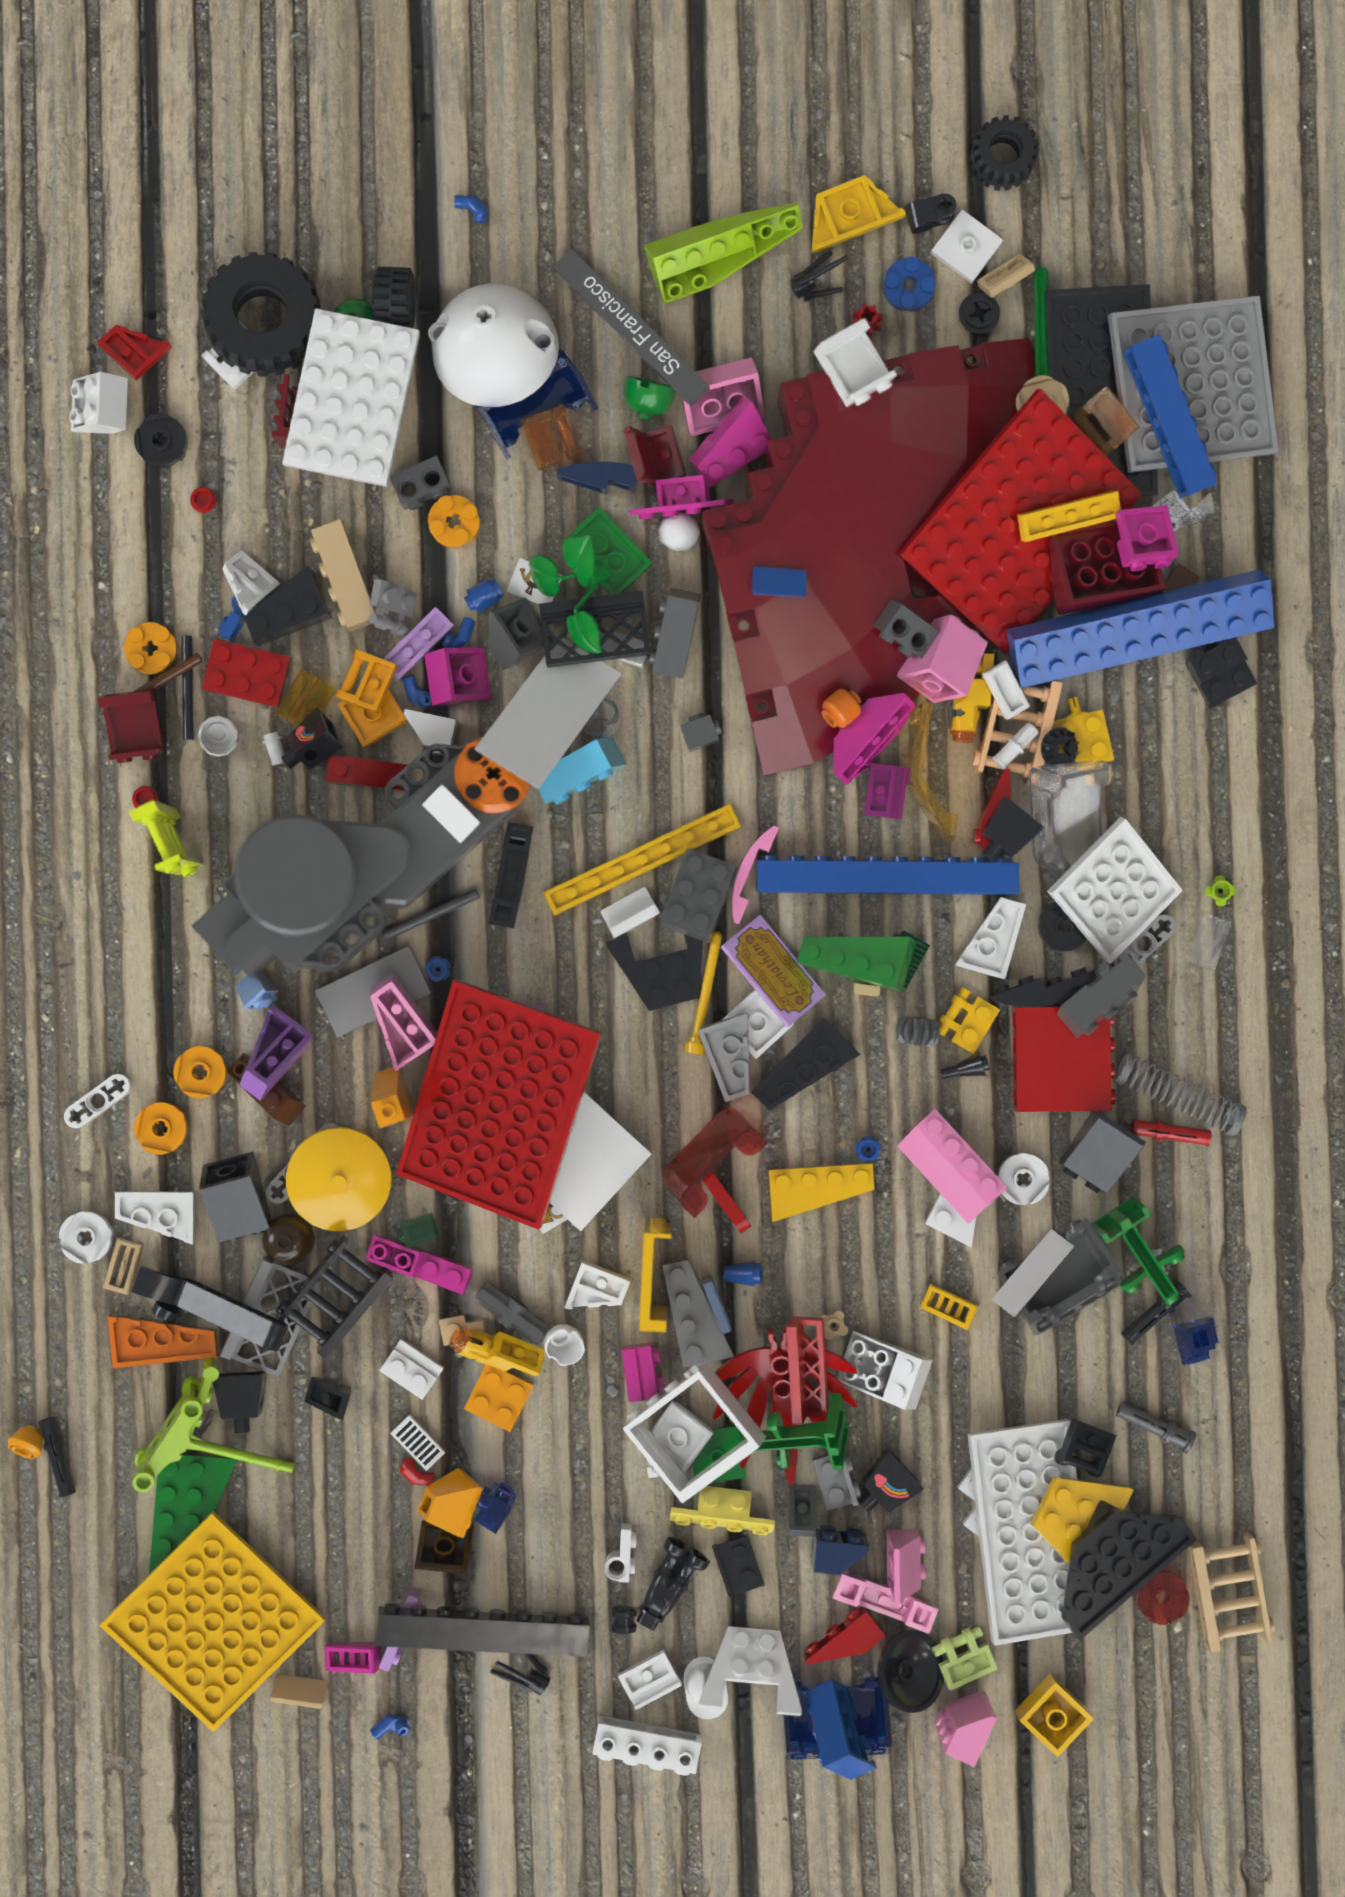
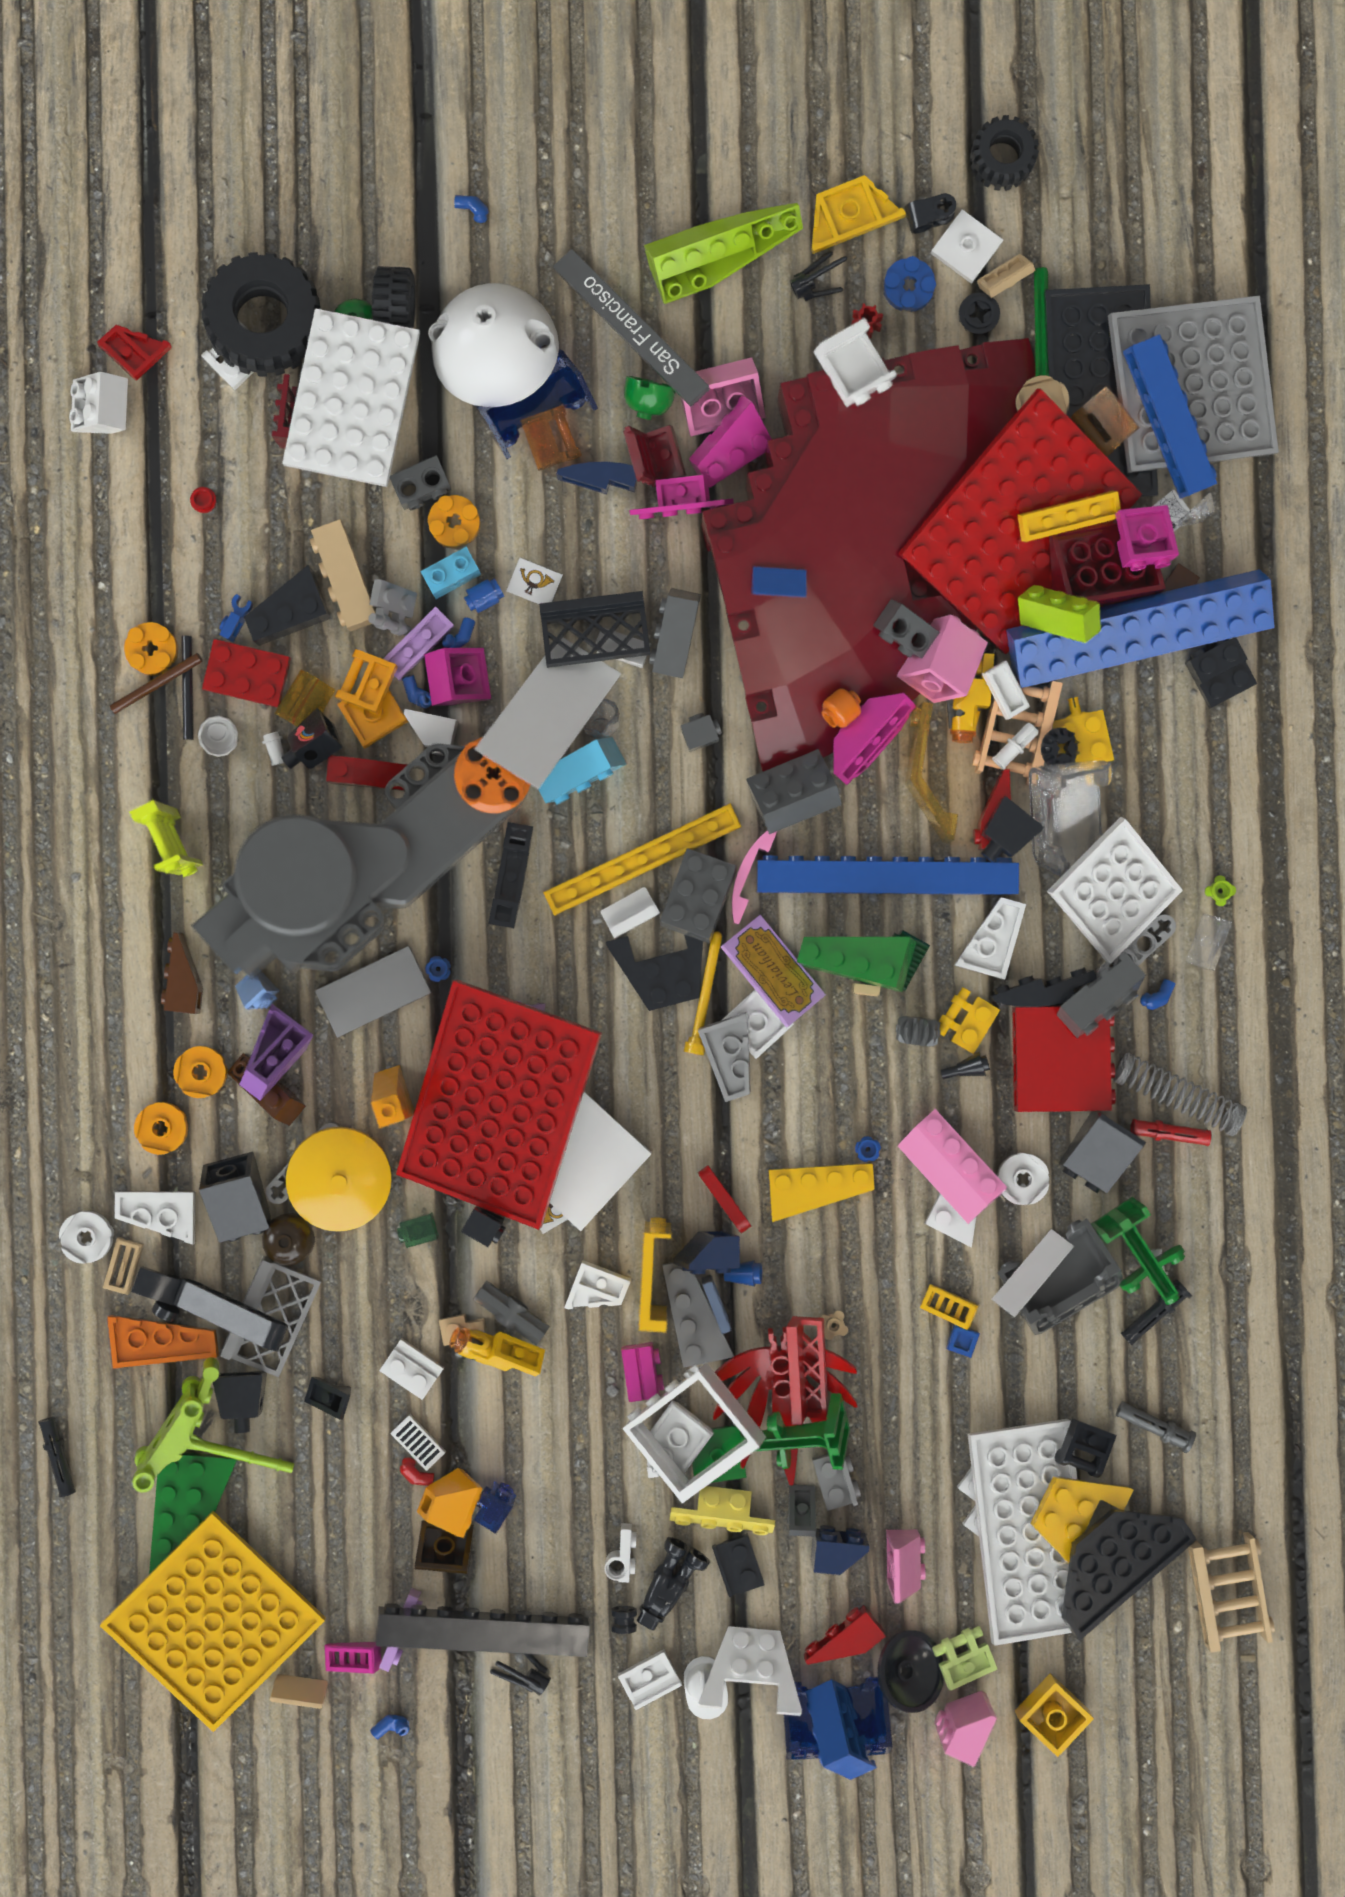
(26, 1442): light orange cone -> none
(87, 1117): white beam -> none
(132, 725): dark red panel -> none
(144, 795): red plate -> none
(149, 431): black plate -> none
(183, 983): none -> reddish brown slope
(248, 581): white wing -> none
(343, 1320): black fence -> none
(402, 1021): bright pink wedge -> none
(419, 1264): dark pink slope -> none
(430, 914): dark grey bar -> none
(451, 573): none -> medium azure brick
(451, 814): white slope -> none
(484, 1226): none -> black brick
(499, 1397): light orange plate -> none
(514, 633): dark grey slope -> none
(564, 1344): white hair -> none
(580, 556): green plant -> none
(615, 550): green plate -> none
(647, 1745): white brick -> none
(679, 531): white hair -> none
(705, 1151): clear red windscreen -> none
(710, 1251): none -> dark blue slope
(794, 791): none -> dark grey brick
(809, 1061): black wing -> none
(877, 1597): bright pink slope -> none
(885, 791): magenta plate -> none
(885, 1371): white slope -> none
(889, 1483): black torso -> none
(962, 1341): none -> blue tile
(1052, 936): black plate -> none
(1059, 613): none -> lime brick
(1159, 998): none -> blue arm
(1170, 1609): clear red plate -> none
(1195, 1339): clear blue brick -> none

